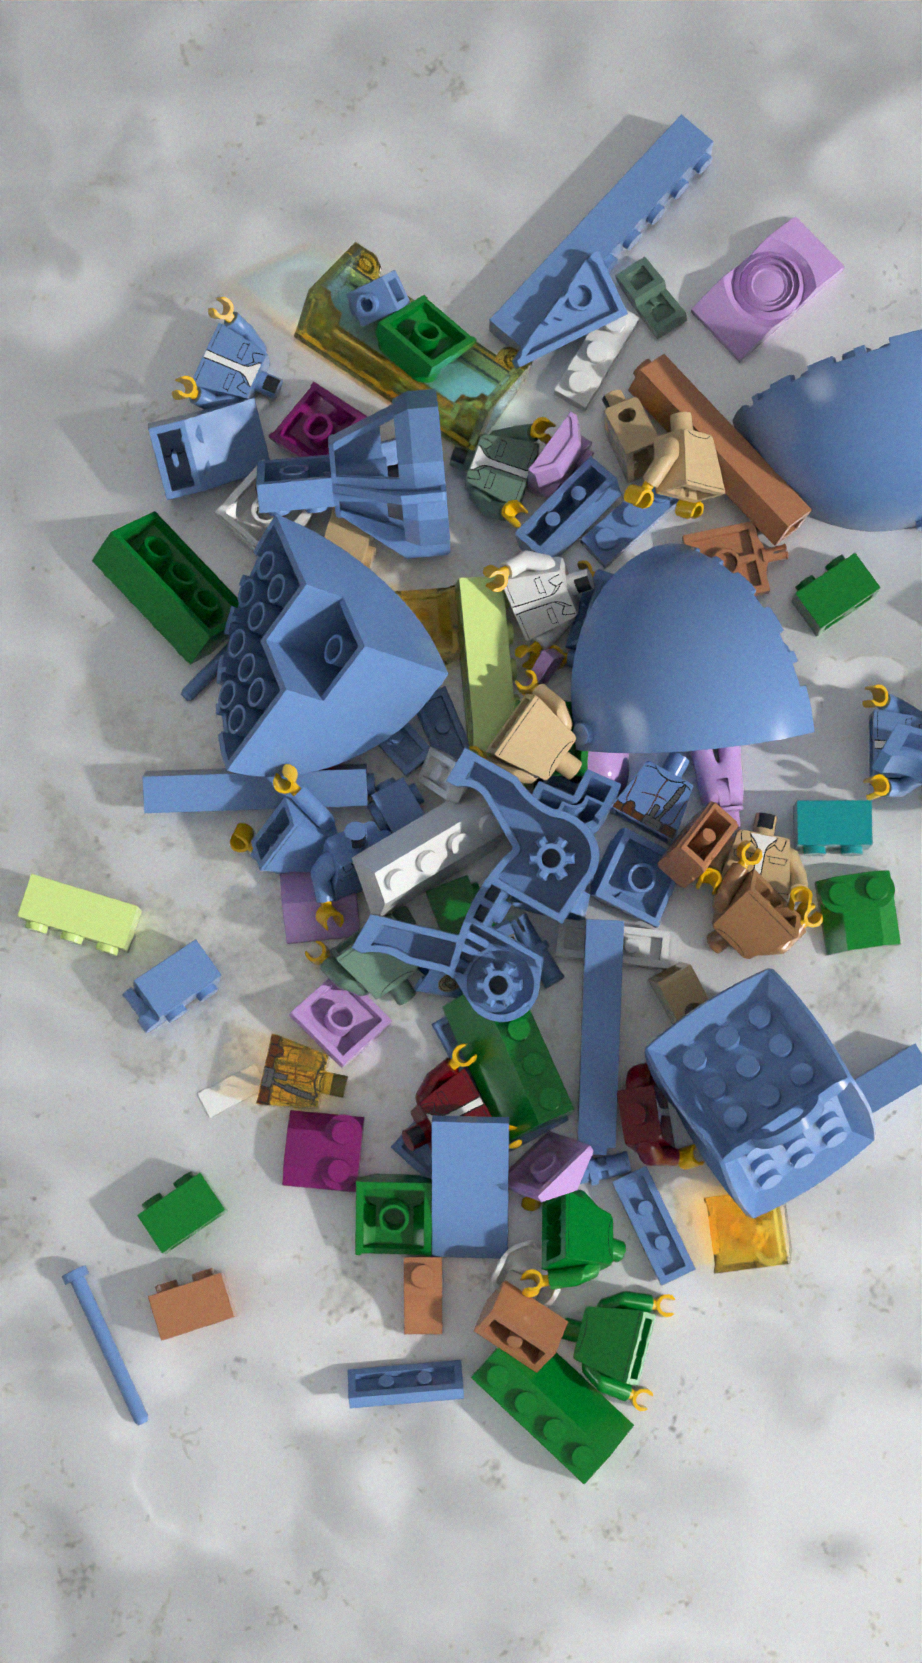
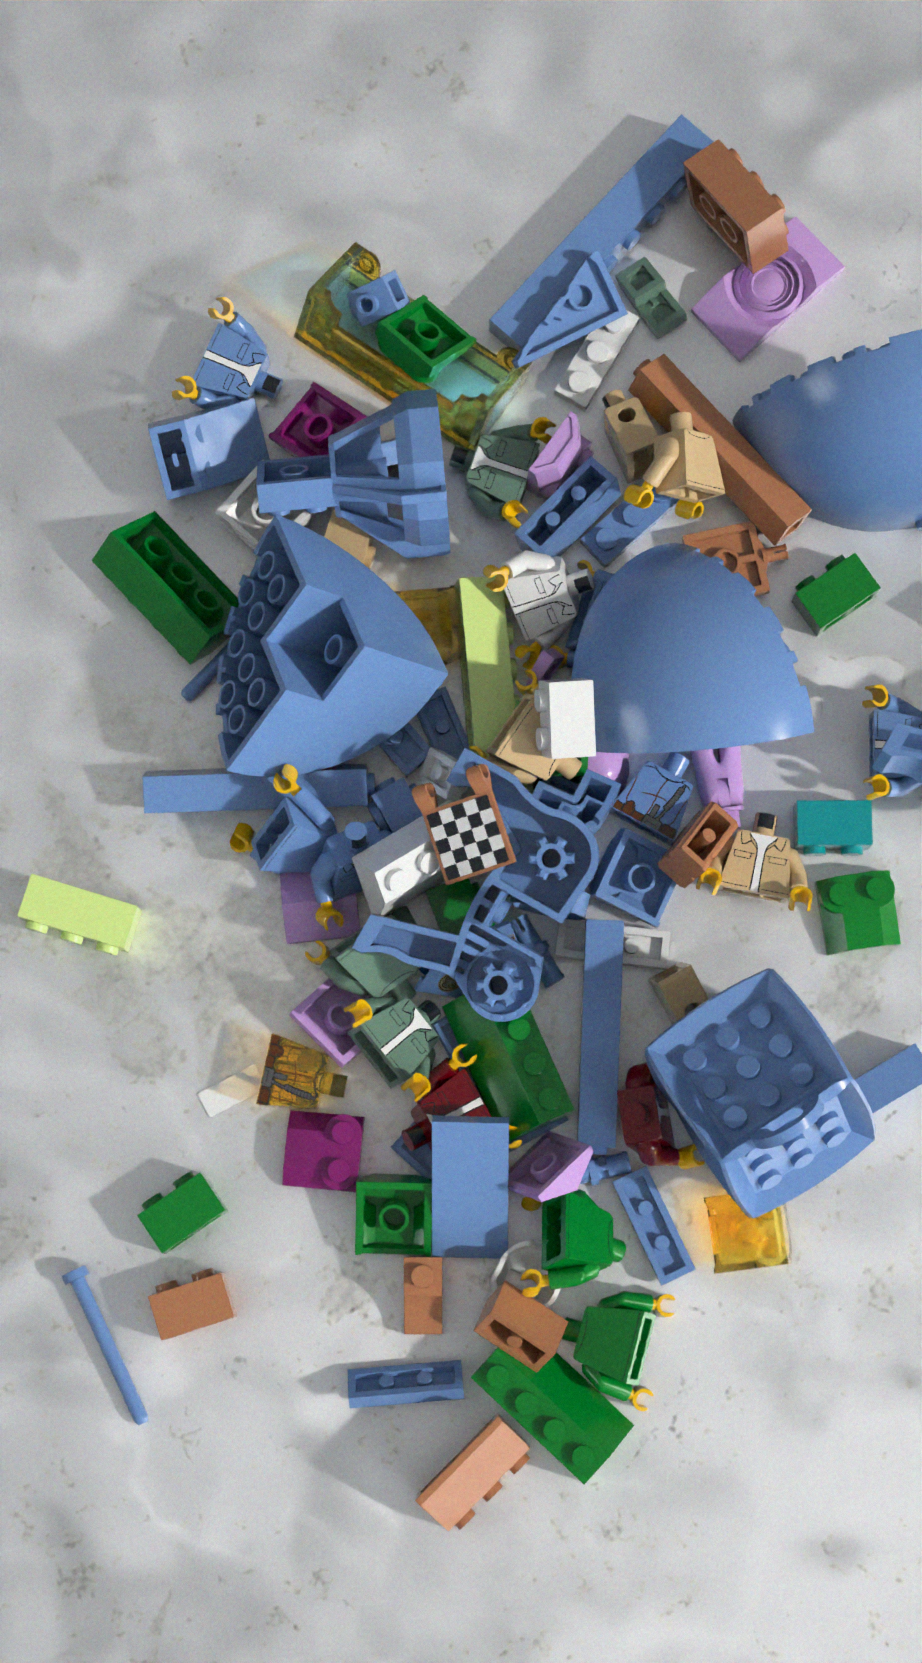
(172, 986): medium blue hinge -> none
(397, 1039): none -> sand green torso
(467, 832): none -> flag
(474, 1474): none -> slope
(566, 718): none -> white brick
(736, 205): none -> nougat brick
(753, 914): medium nougat torso -> none

